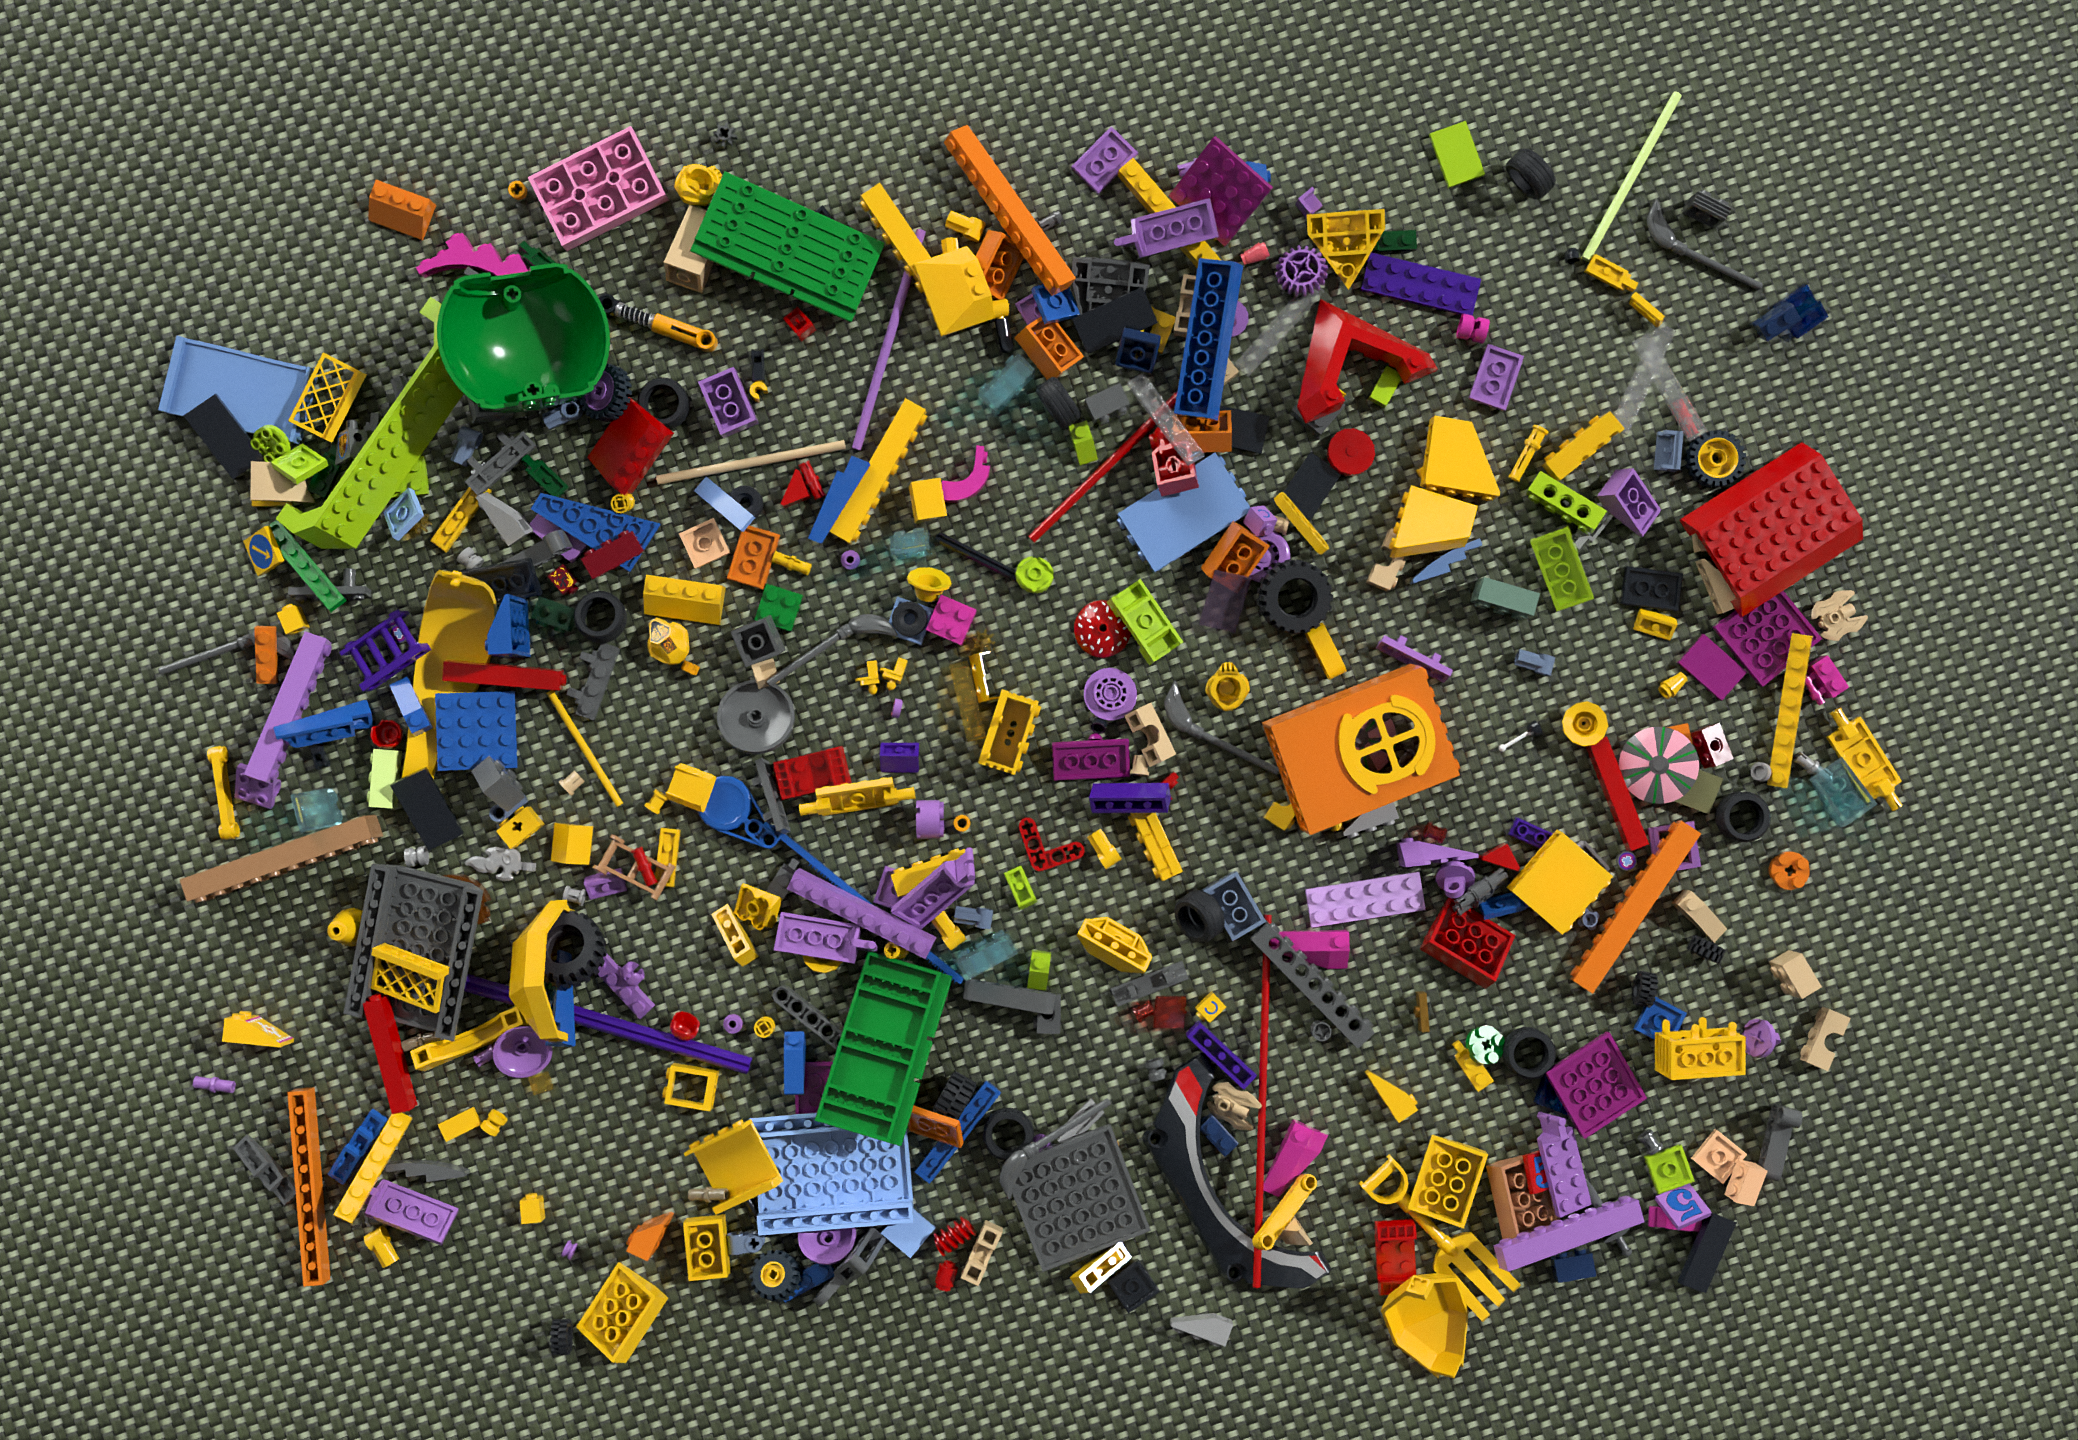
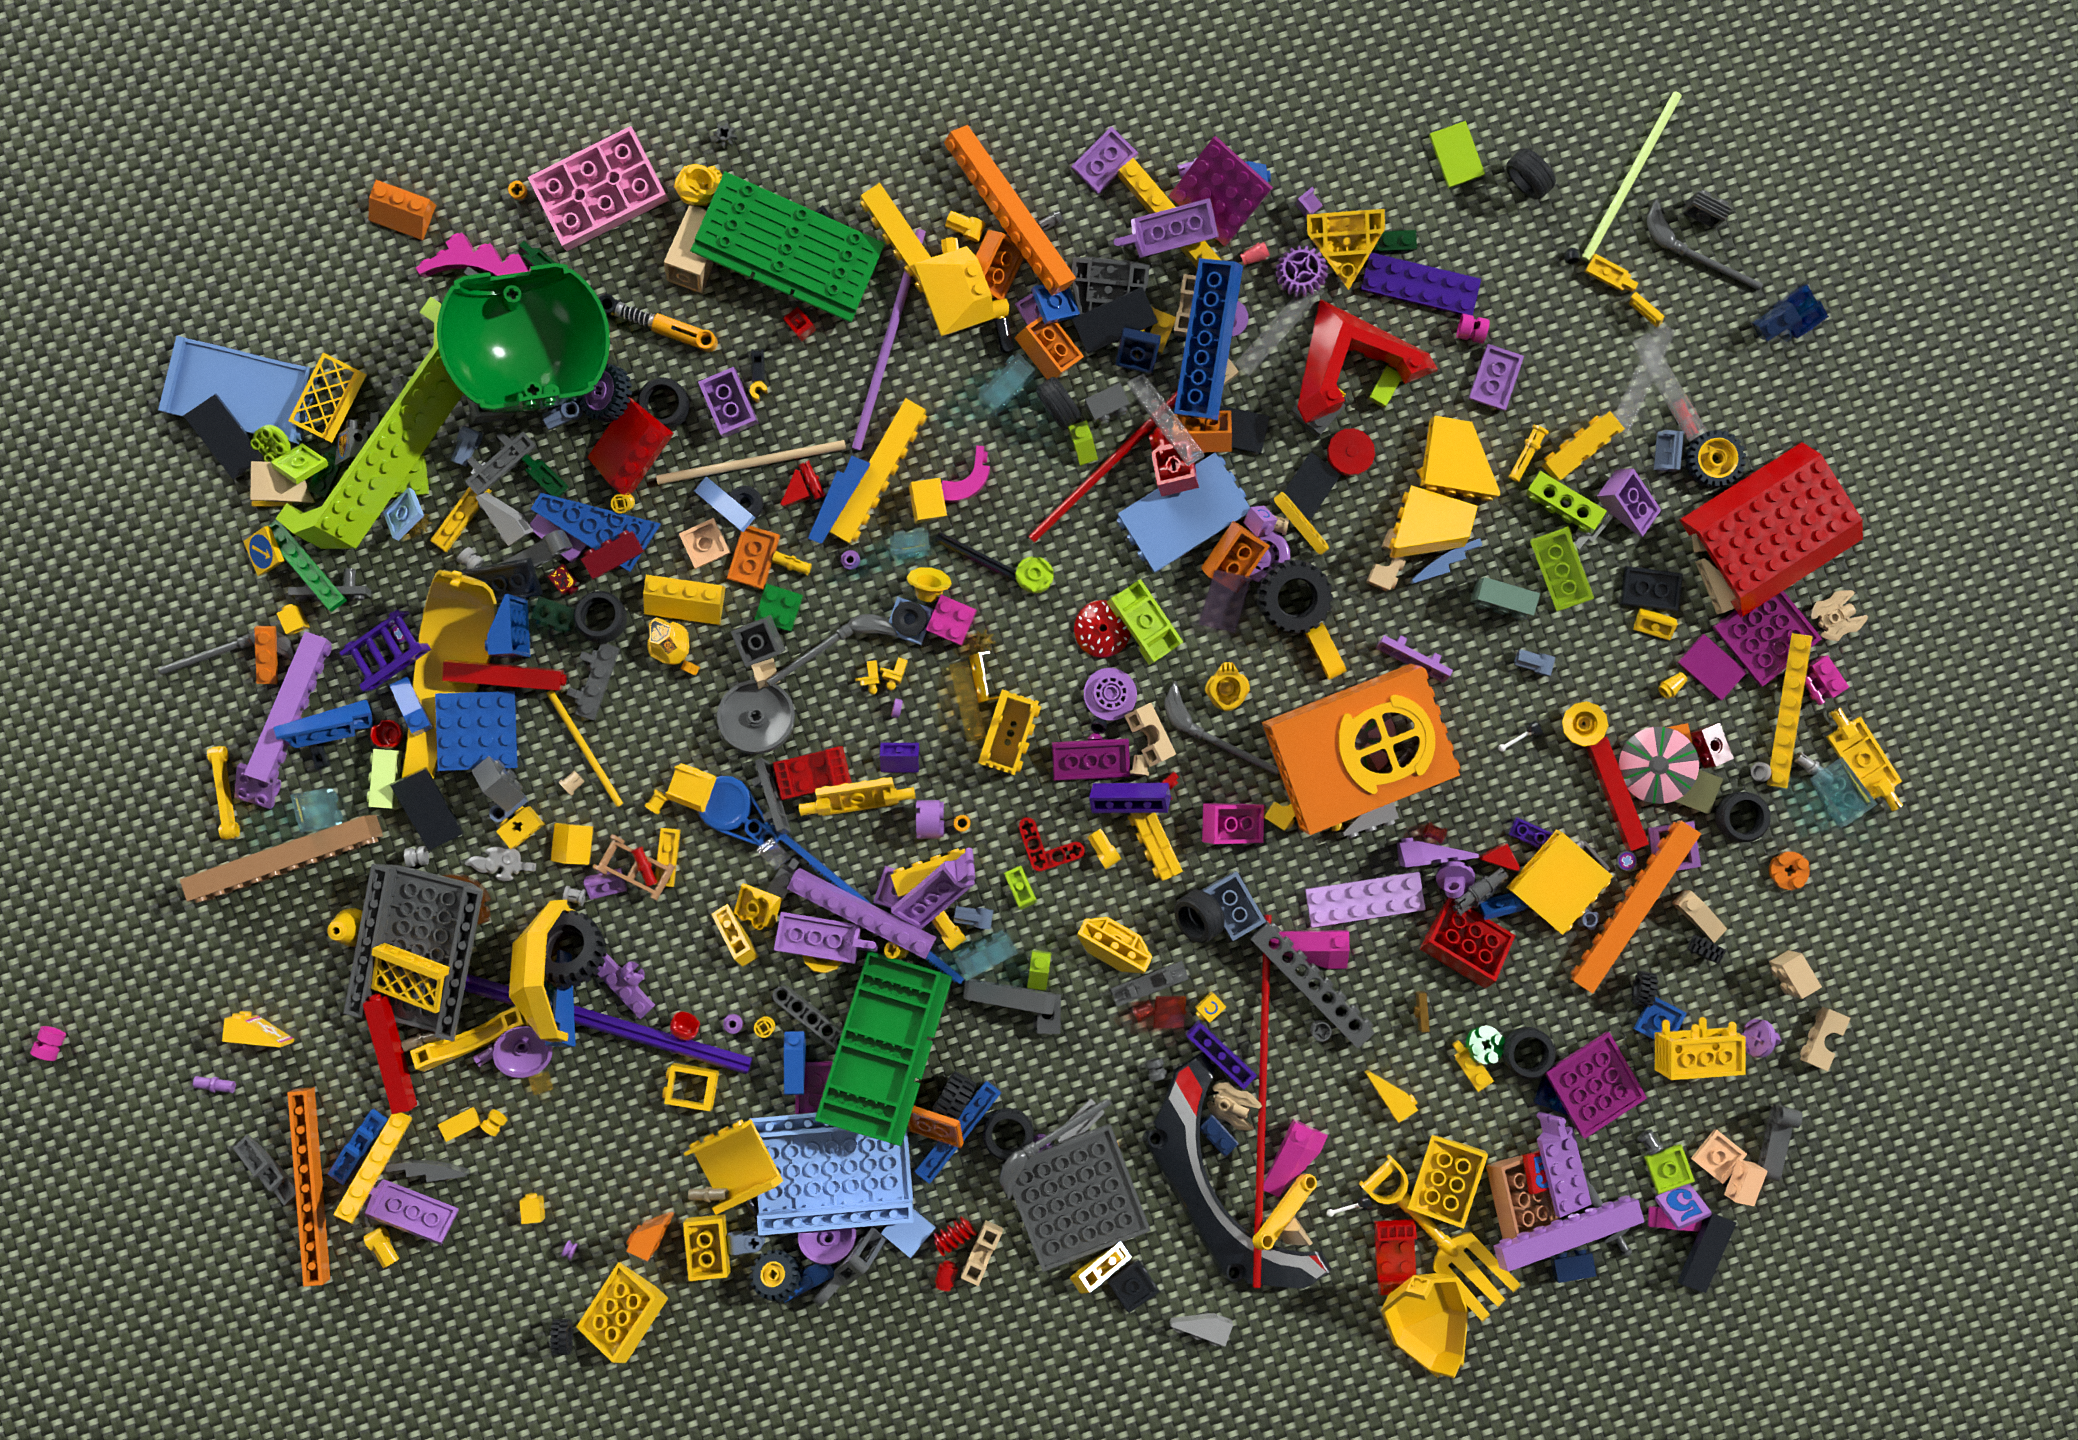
(48, 1042): none -> dark pink wheel
(773, 853): none -> clear tile
(1233, 823): none -> dark pink slope
(1364, 1203): none -> hinge

